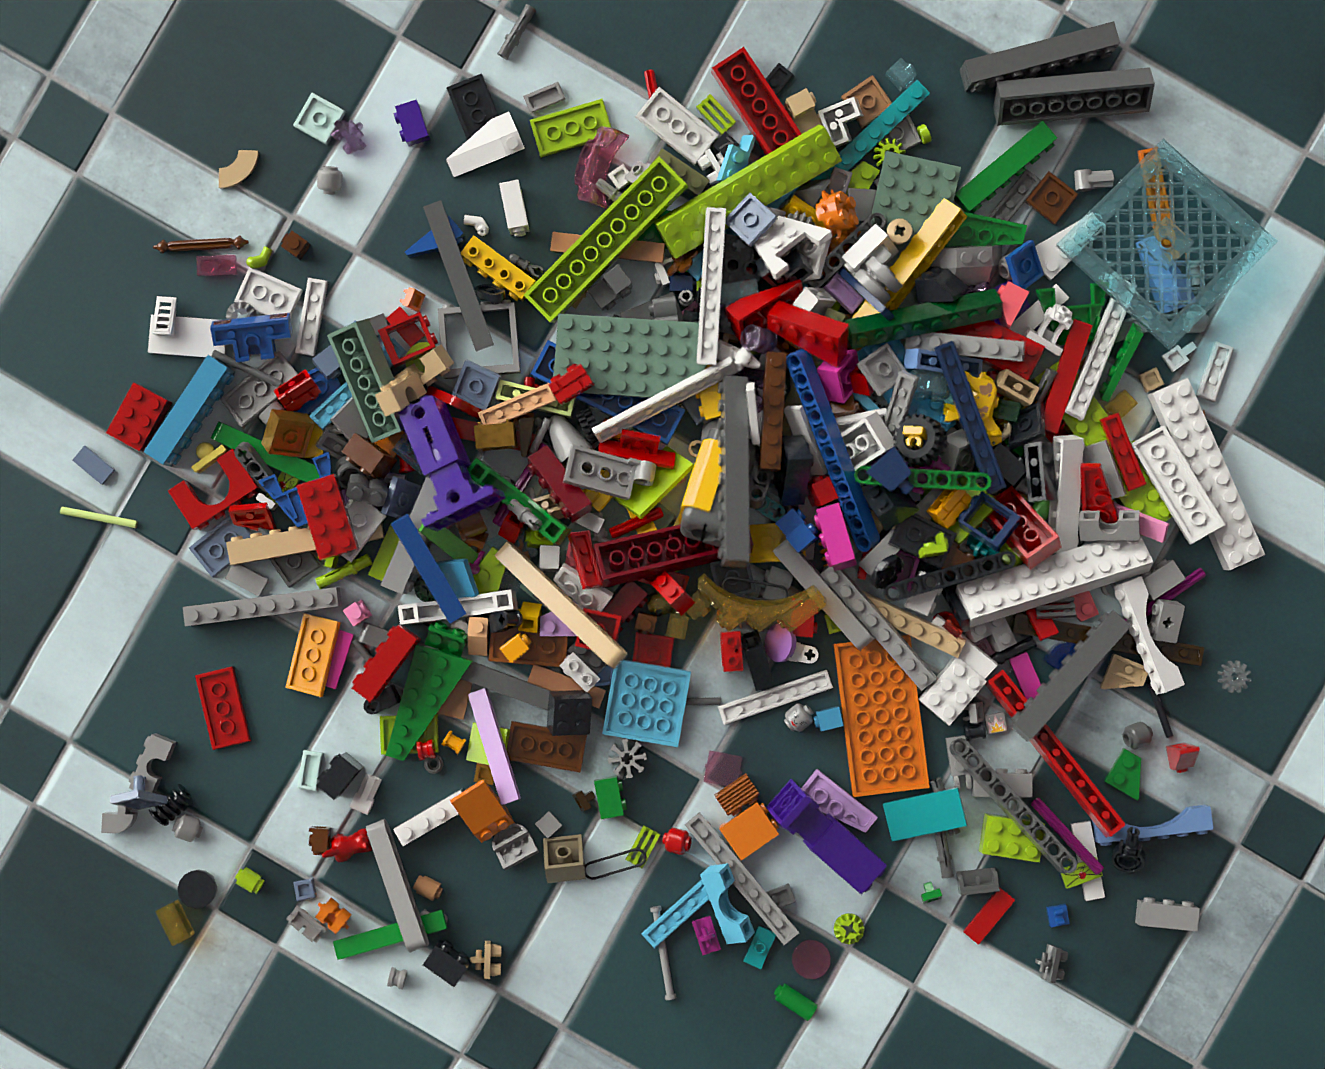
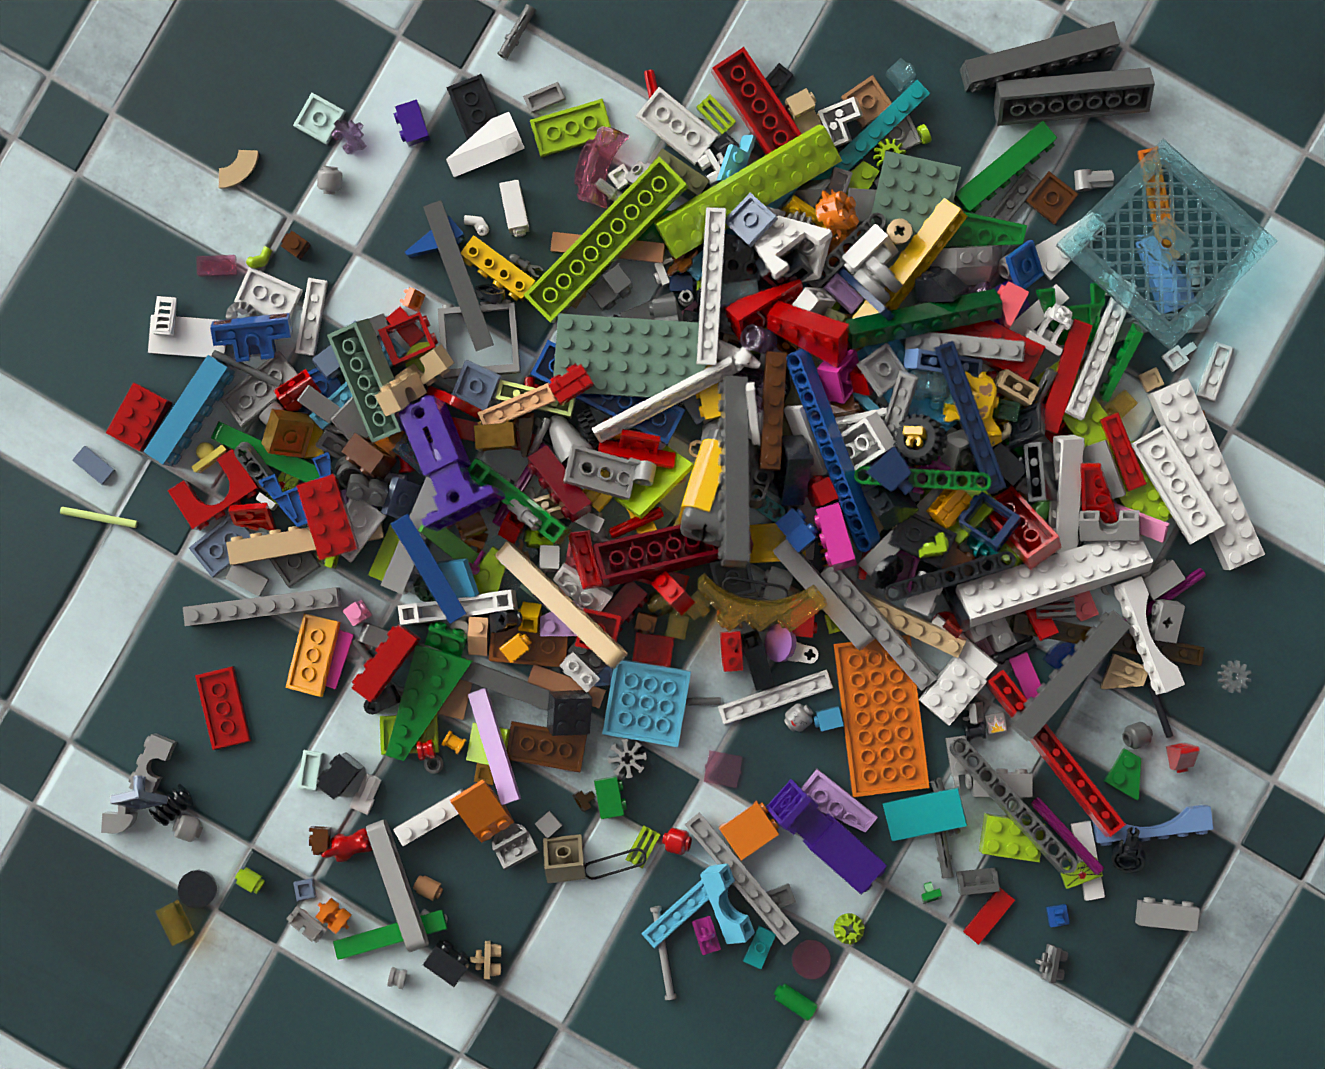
(201, 244): reddish brown wheel -> none
(318, 404): none -> light grey tile
(344, 571): lime pin -> none
(737, 795): dark orange brick -> none

